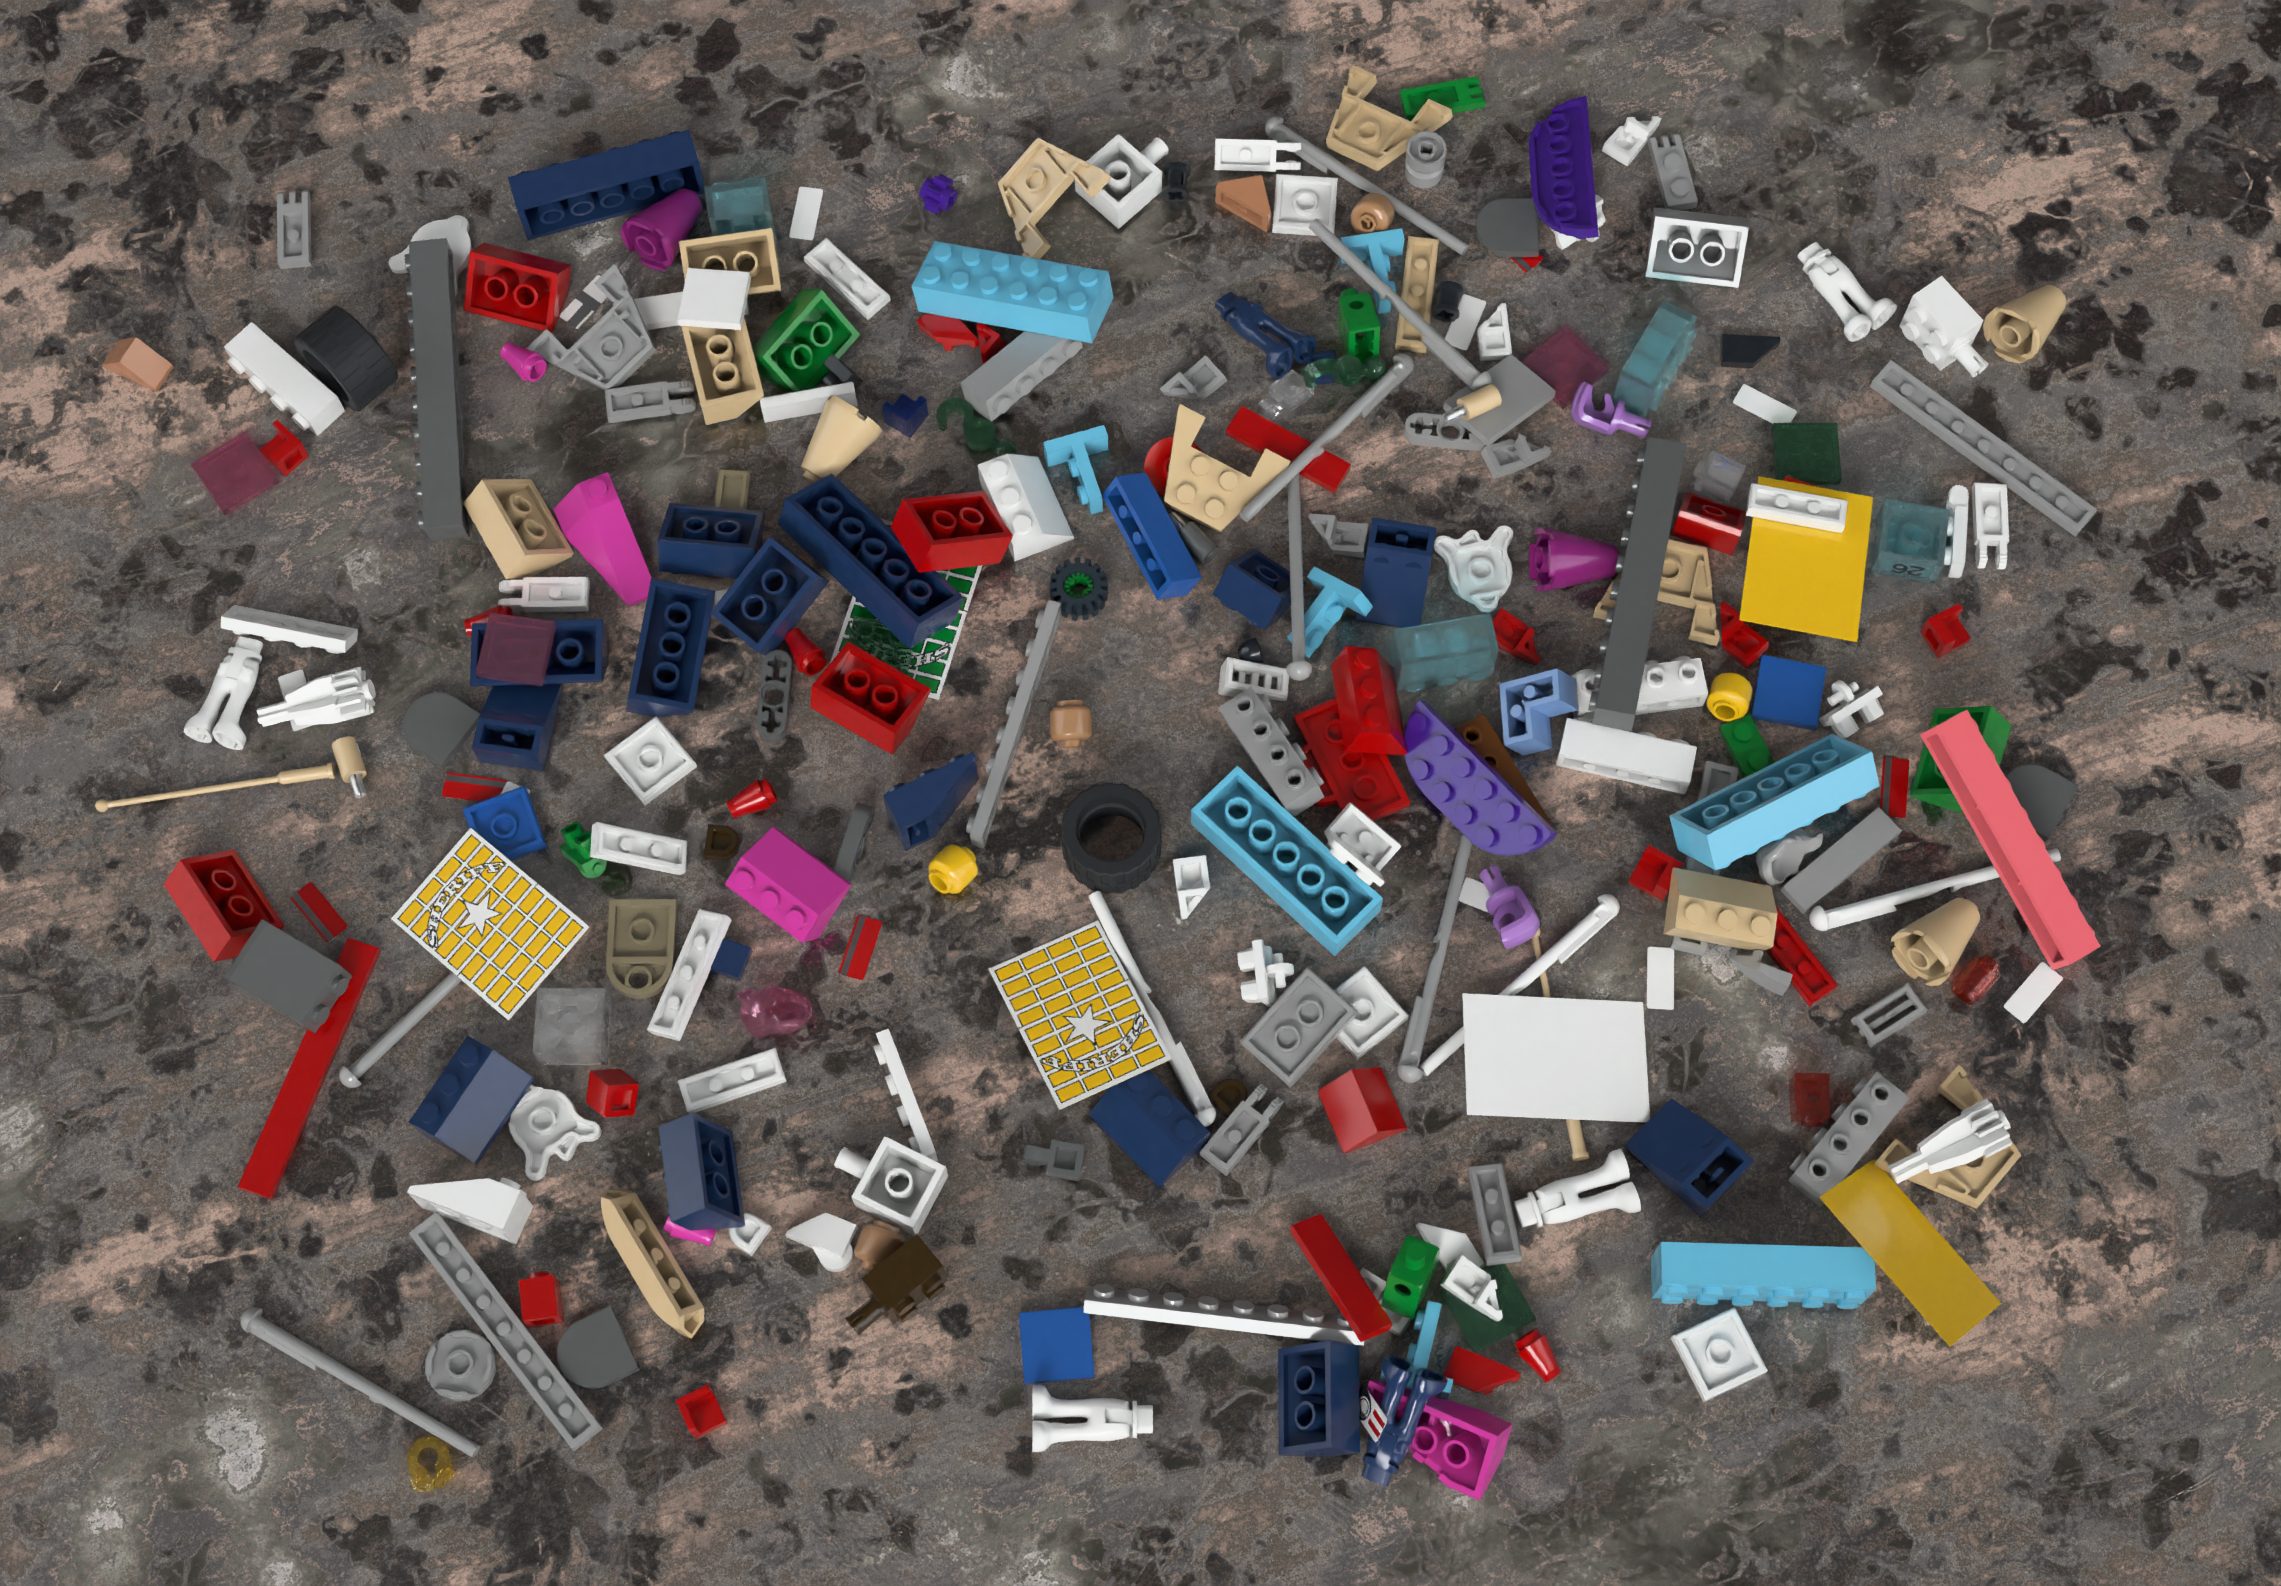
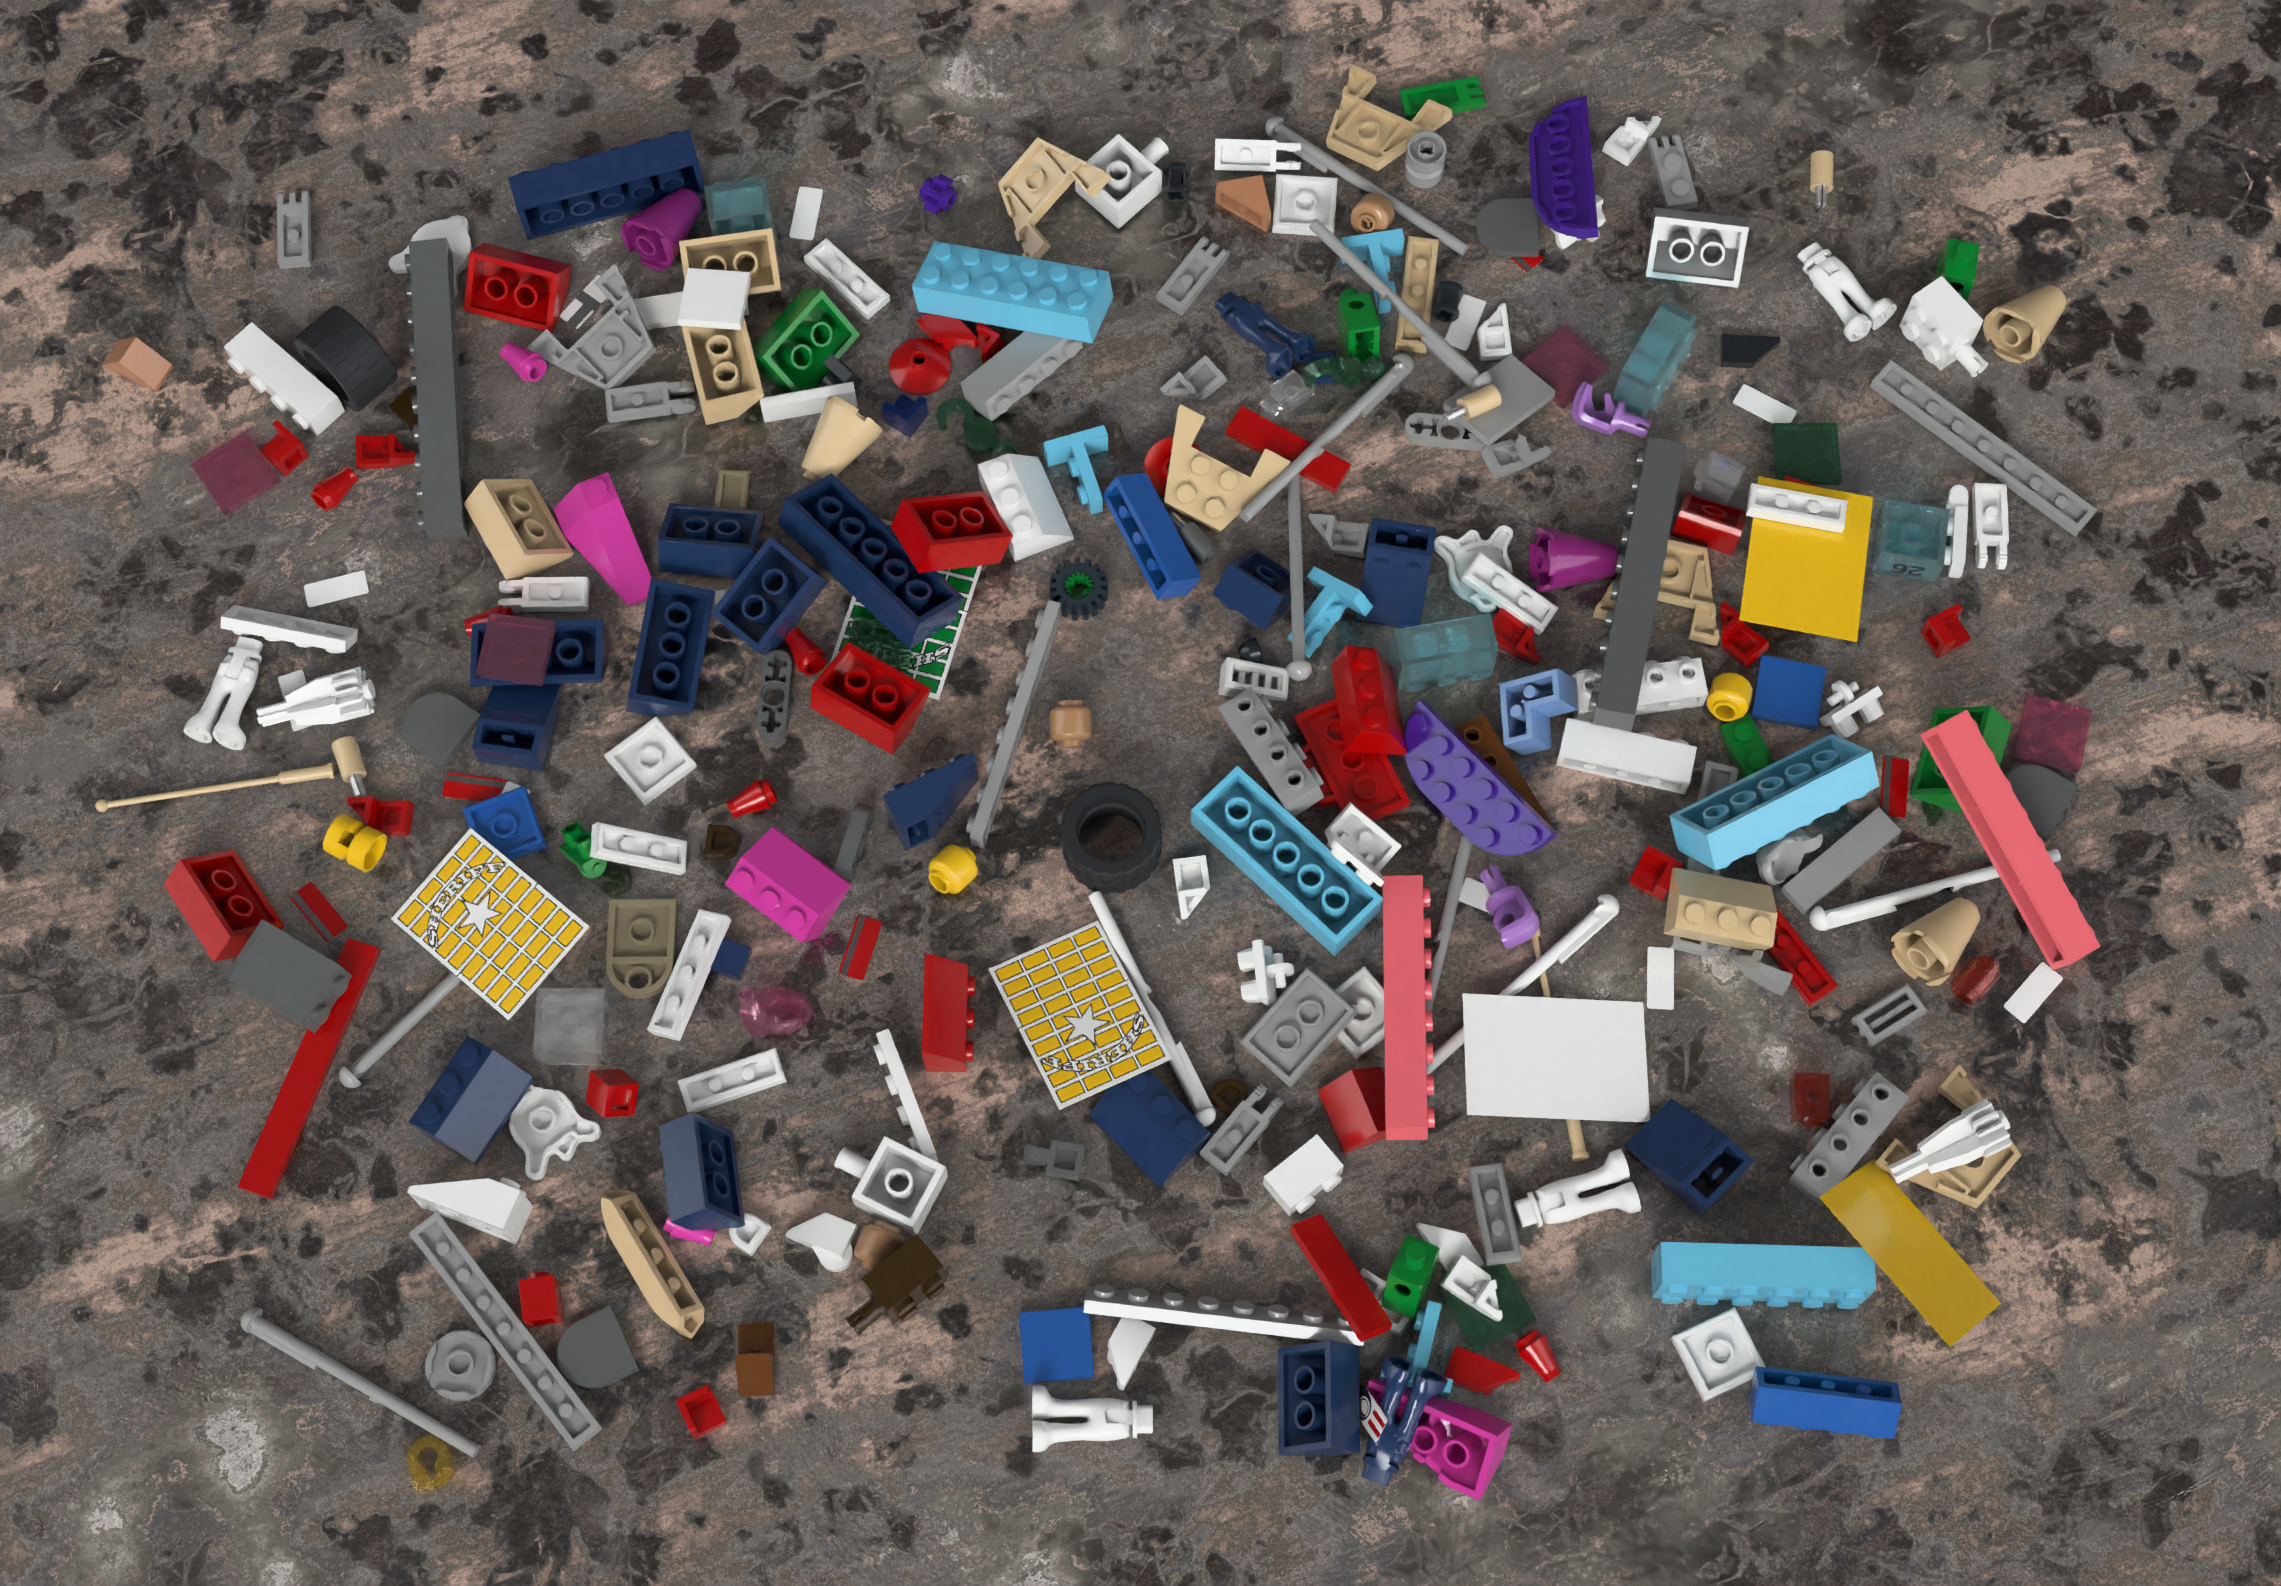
(333, 489): none -> red cone
(336, 588): none -> white sticker
(355, 842): none -> yellow wheel
(381, 452): none -> red slope
(388, 817): none -> red slope
(403, 409): none -> dark brown tile
(756, 1360): none -> reddish brown slope
(924, 377): none -> red dish
(947, 1015): none -> red slope
(1127, 1347): none -> white slope
(1191, 276): none -> light grey hinge
(1304, 1176): none -> white brick
(1404, 1008): none -> coral brick
(1509, 593): none -> white tile
(1821, 175): none -> tan piece
(1825, 1402): none -> blue brick
(1959, 264): none -> green torso
(2052, 733): none -> clear pink tile

